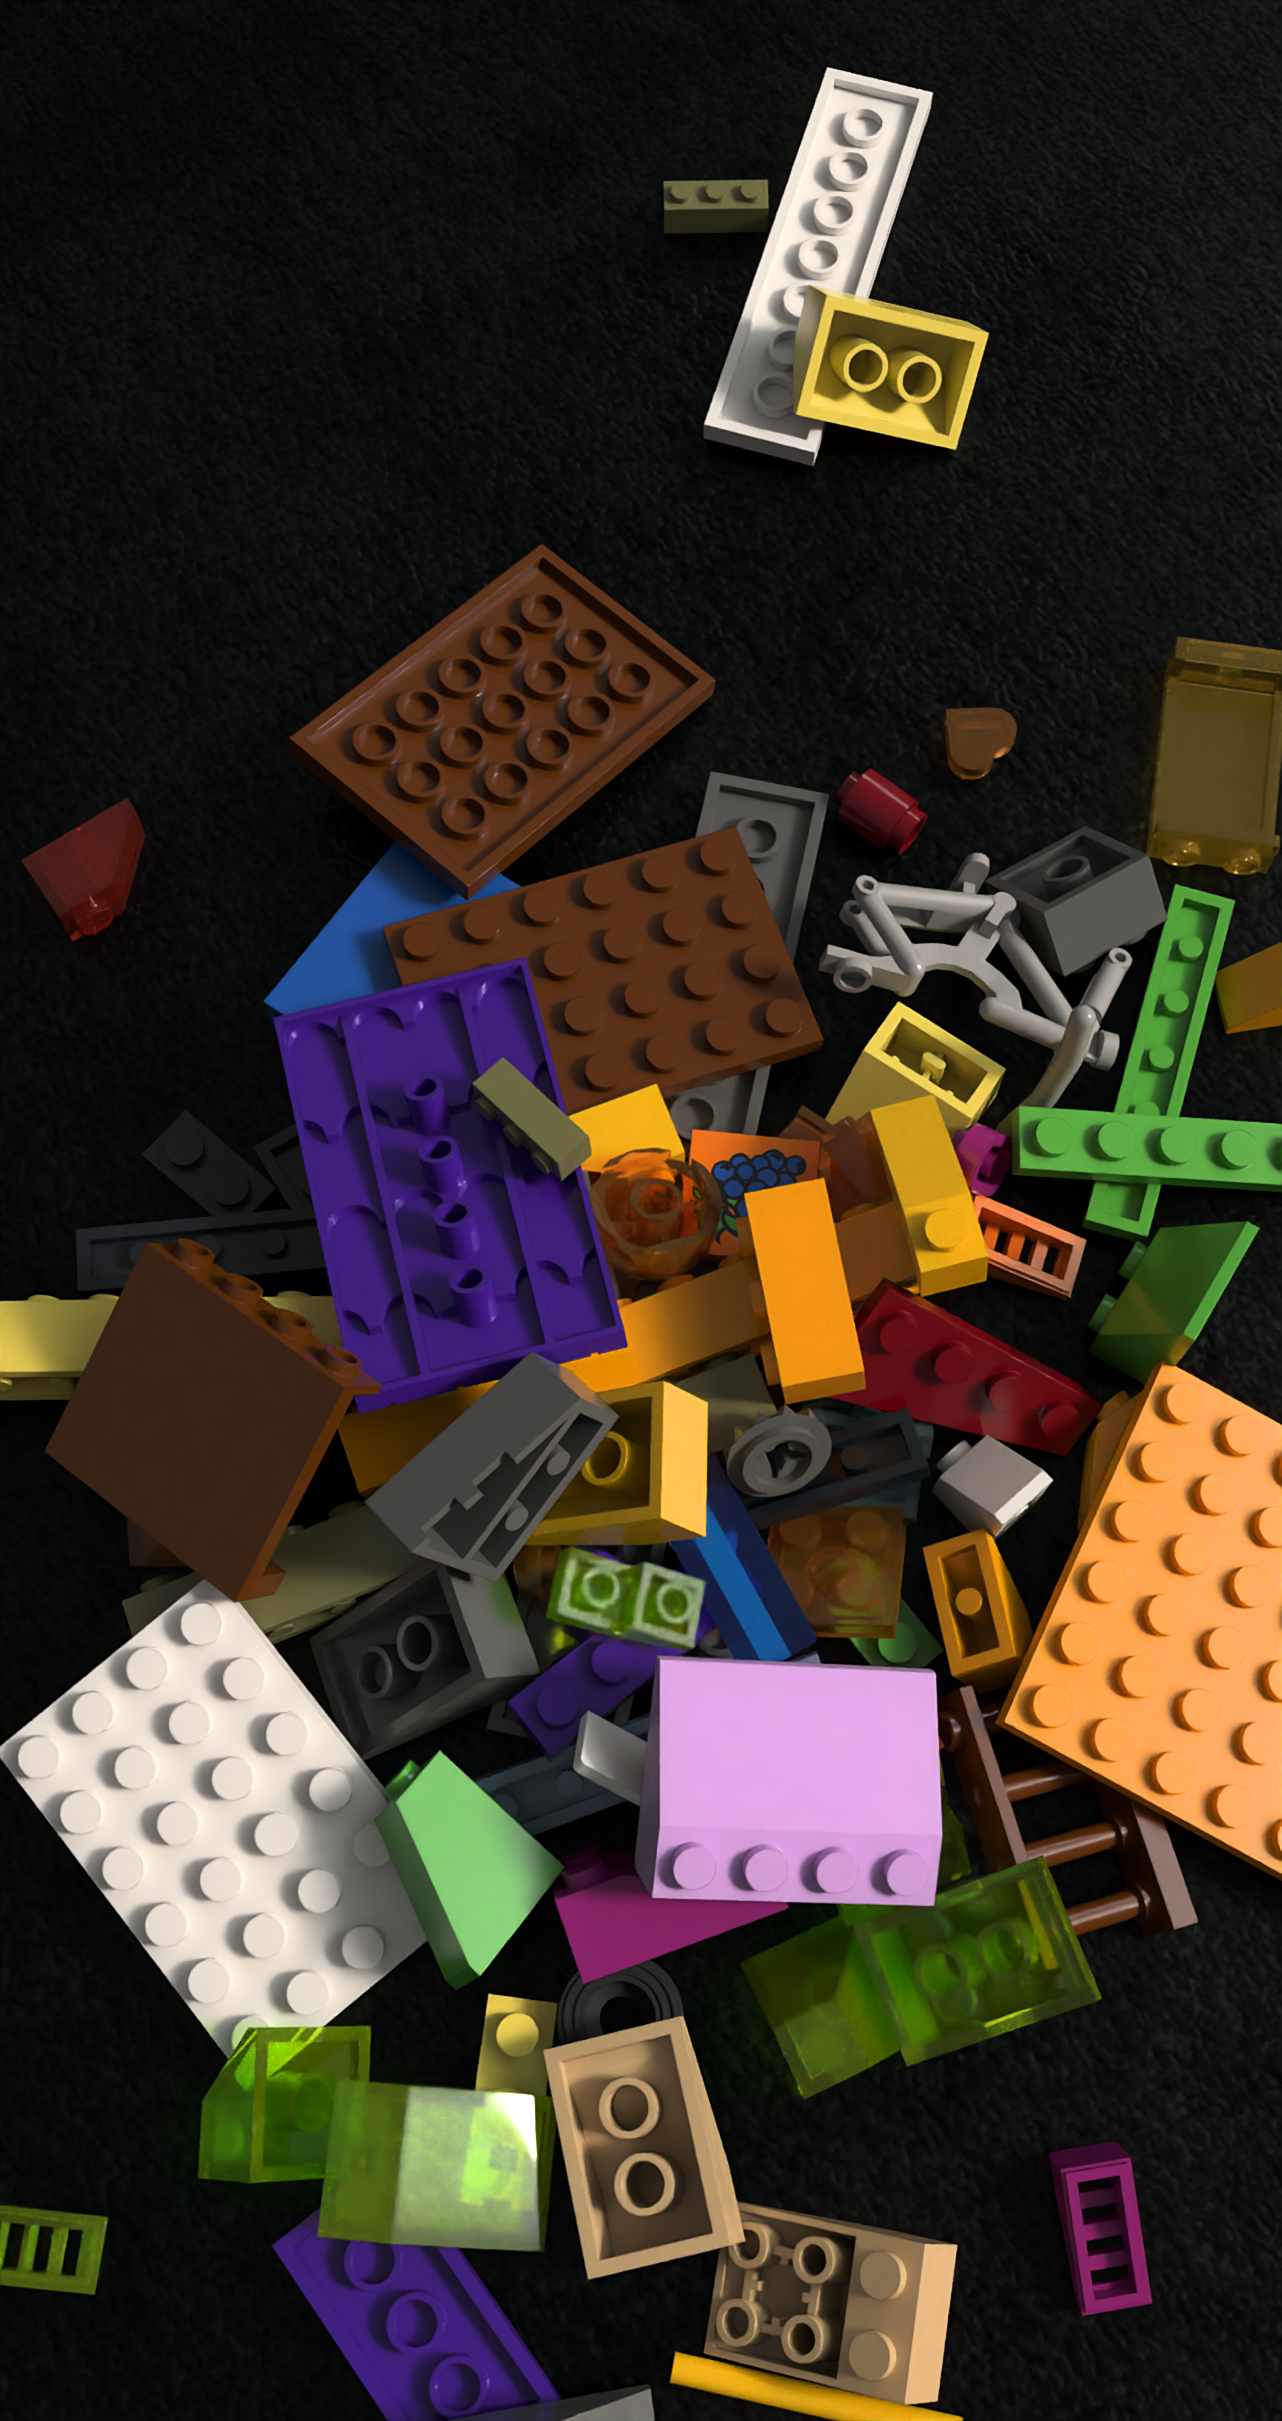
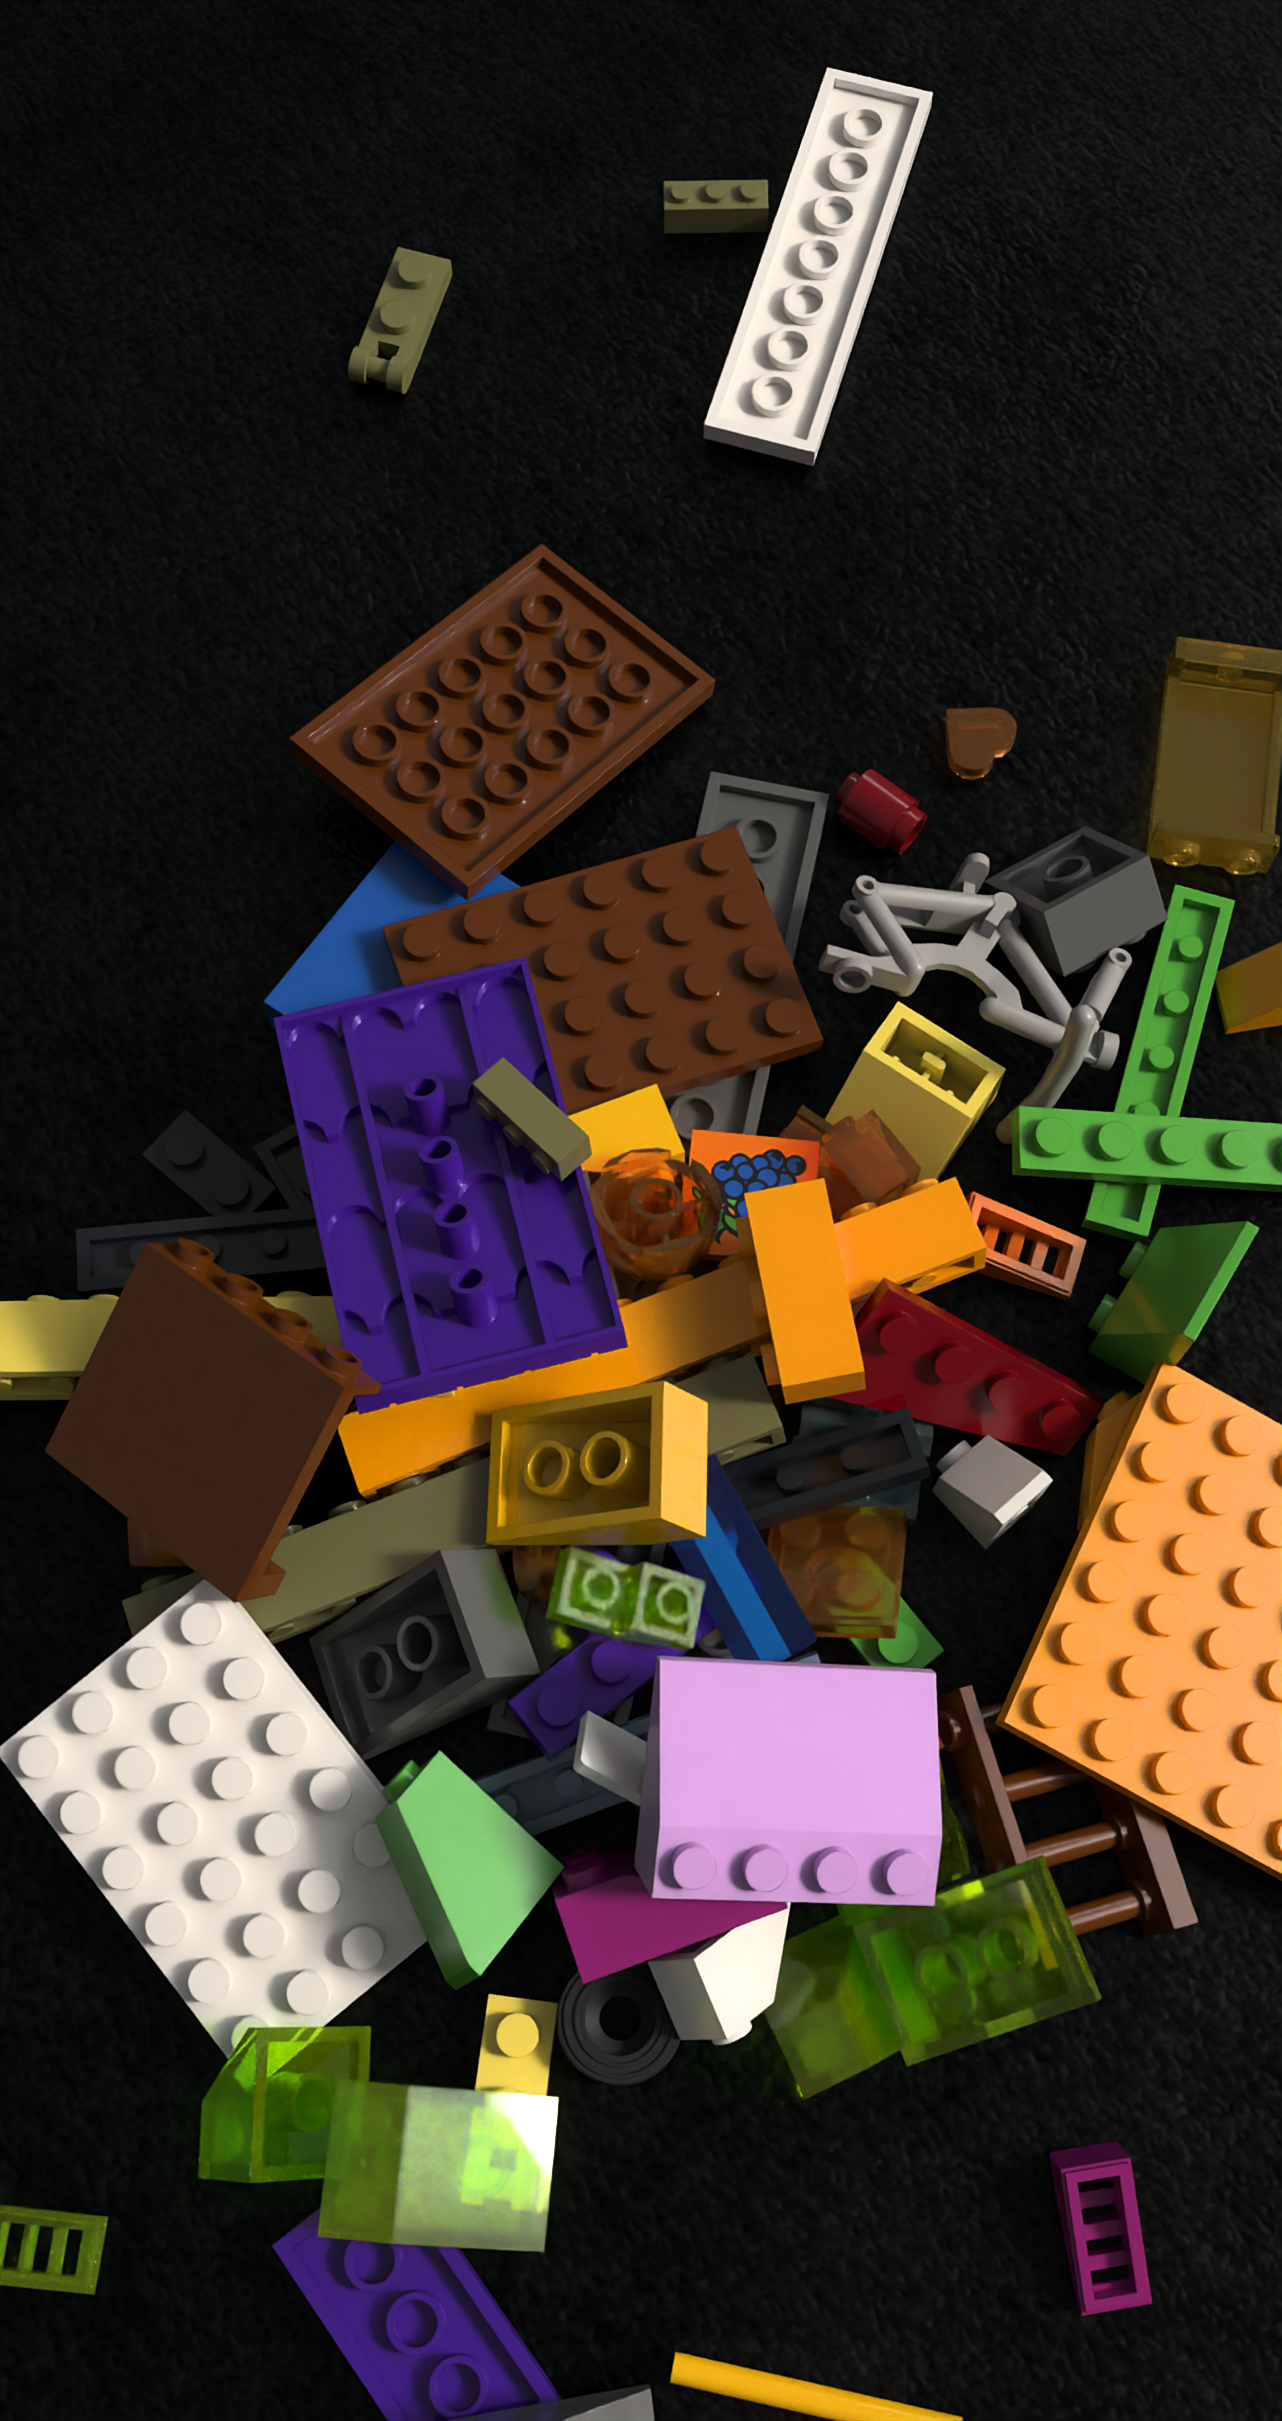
(89, 870): clear red slope -> none
(401, 320): none -> olive plate
(495, 1469): dark grey wedge -> none
(641, 2148): tan slope -> none
(722, 1980): none -> white slope
(790, 1466): dark grey gear -> none
(834, 2303): tan slope -> none
(884, 367): light yellow slope -> none
(930, 1196): yellow slope -> none
(978, 1610): light orange slope -> none
(983, 1157): magenta plate -> none

